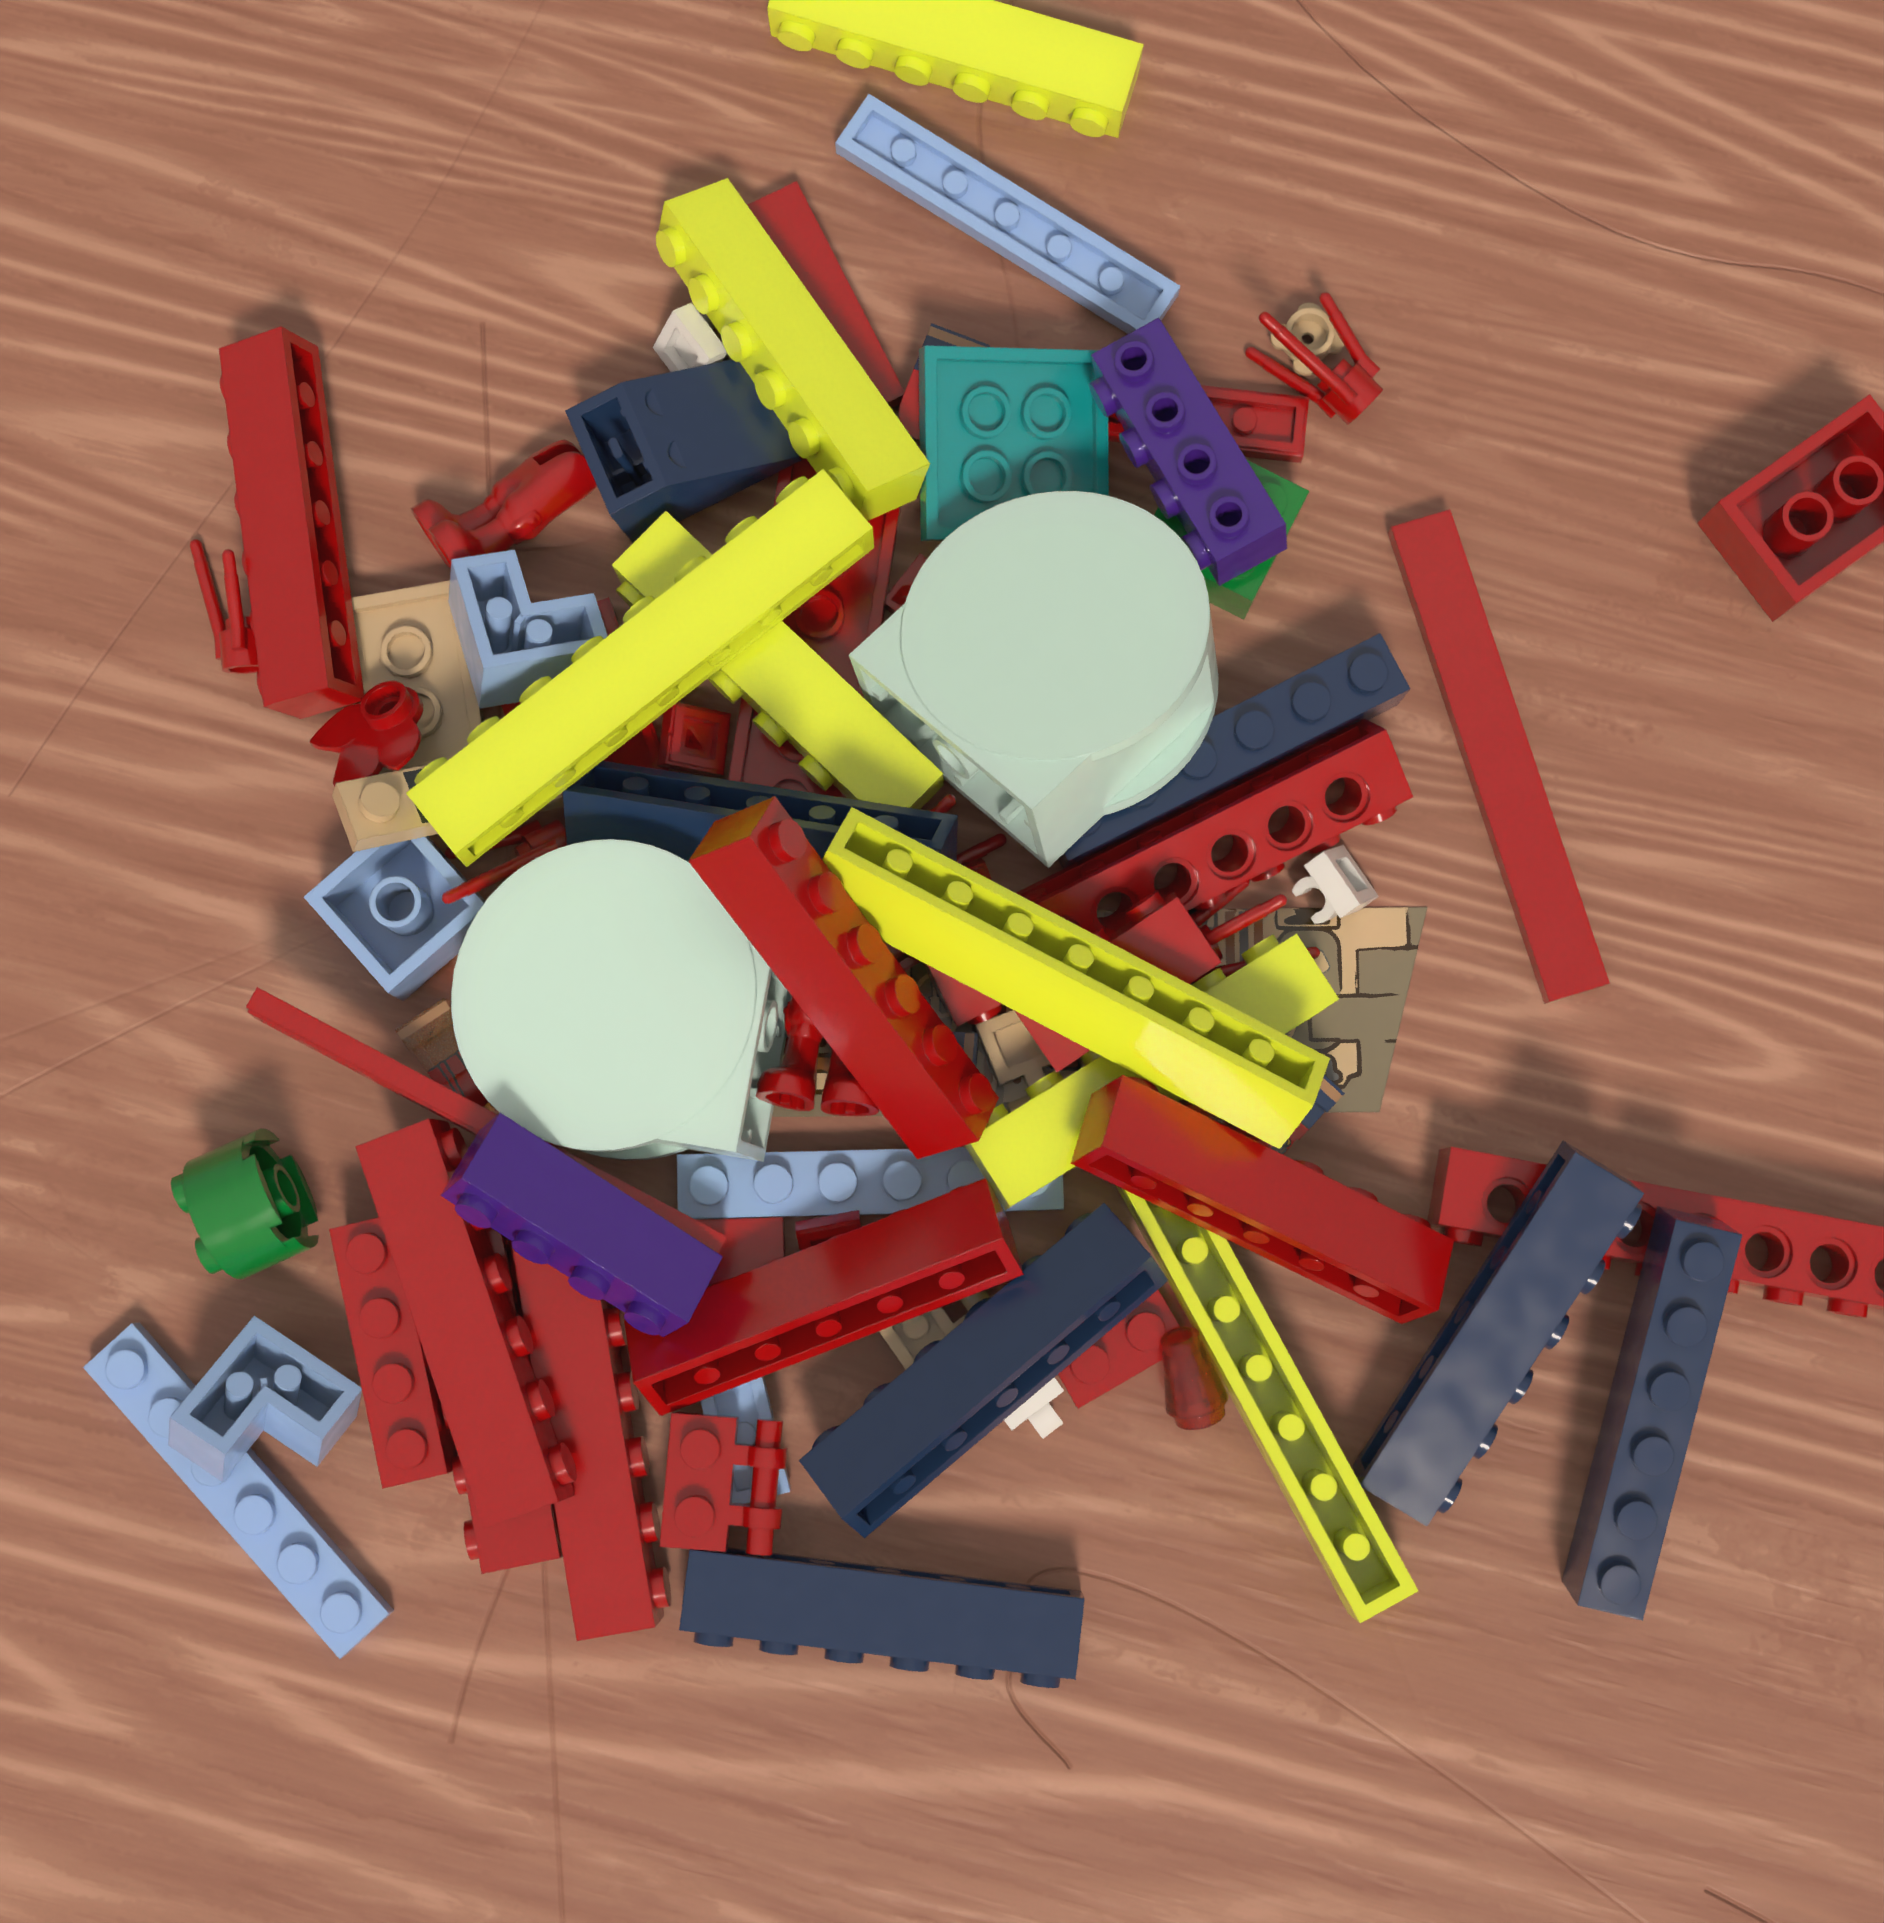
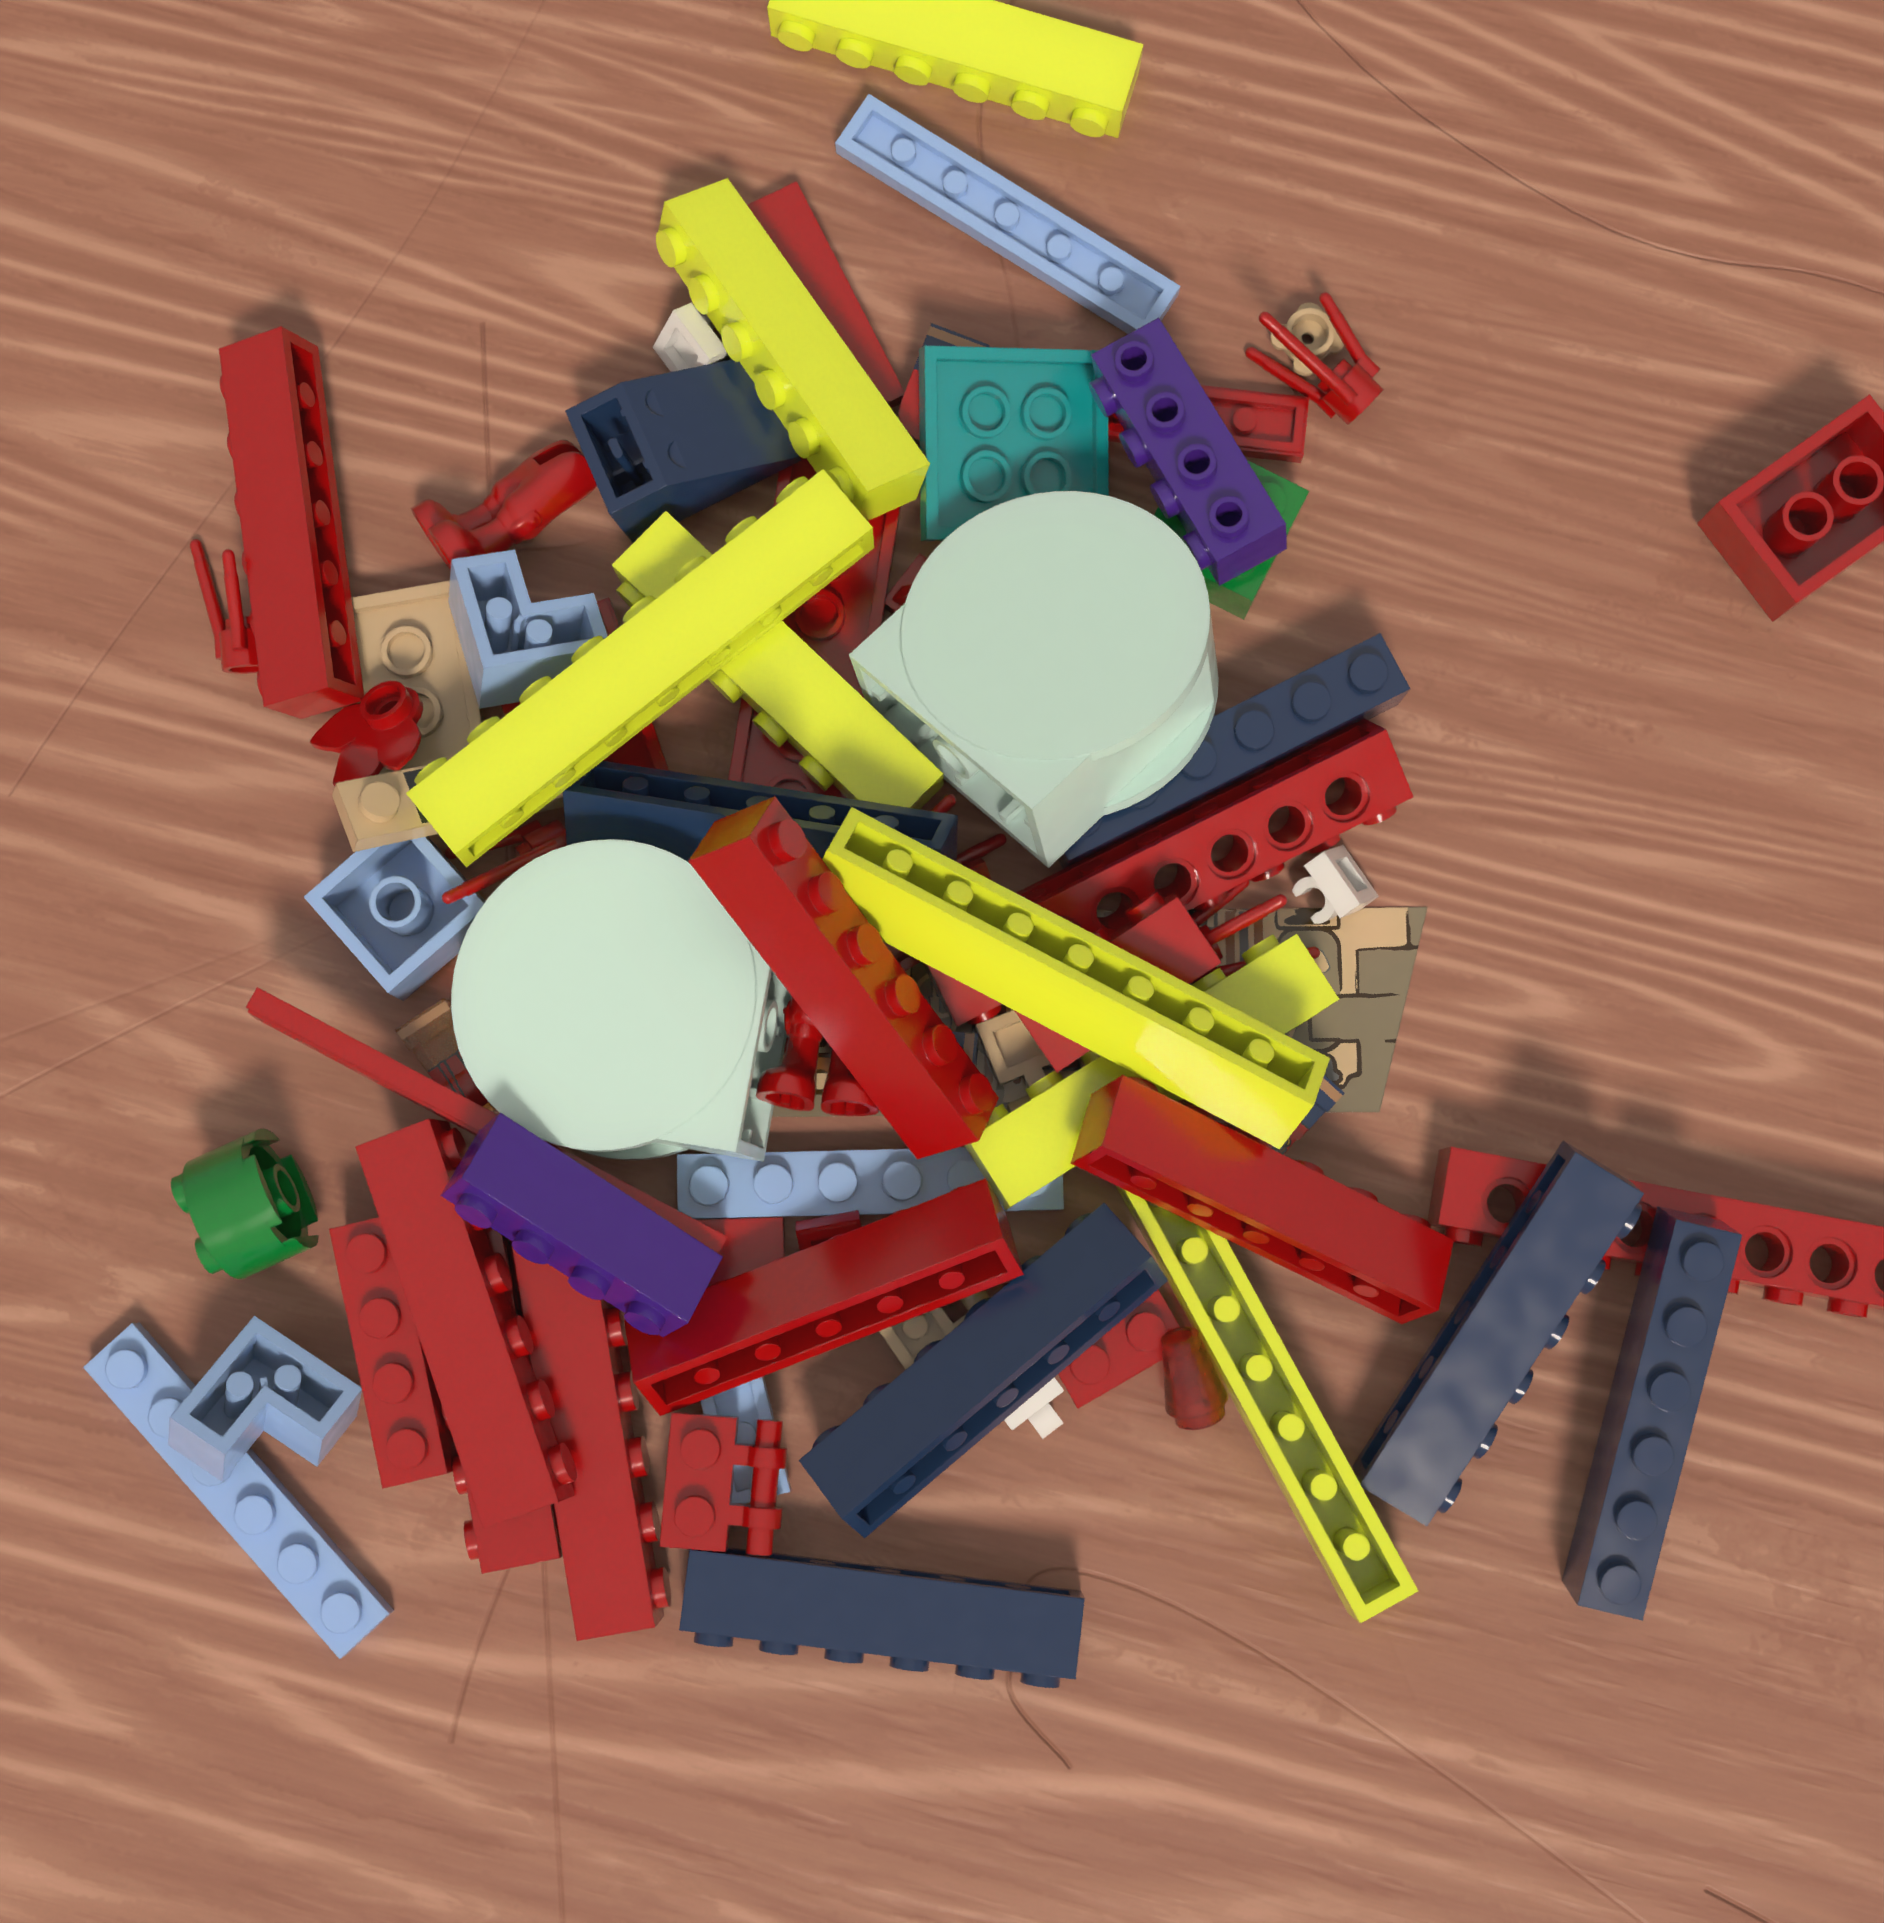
(694, 740): red tile -> none
(1498, 757): red tile -> none

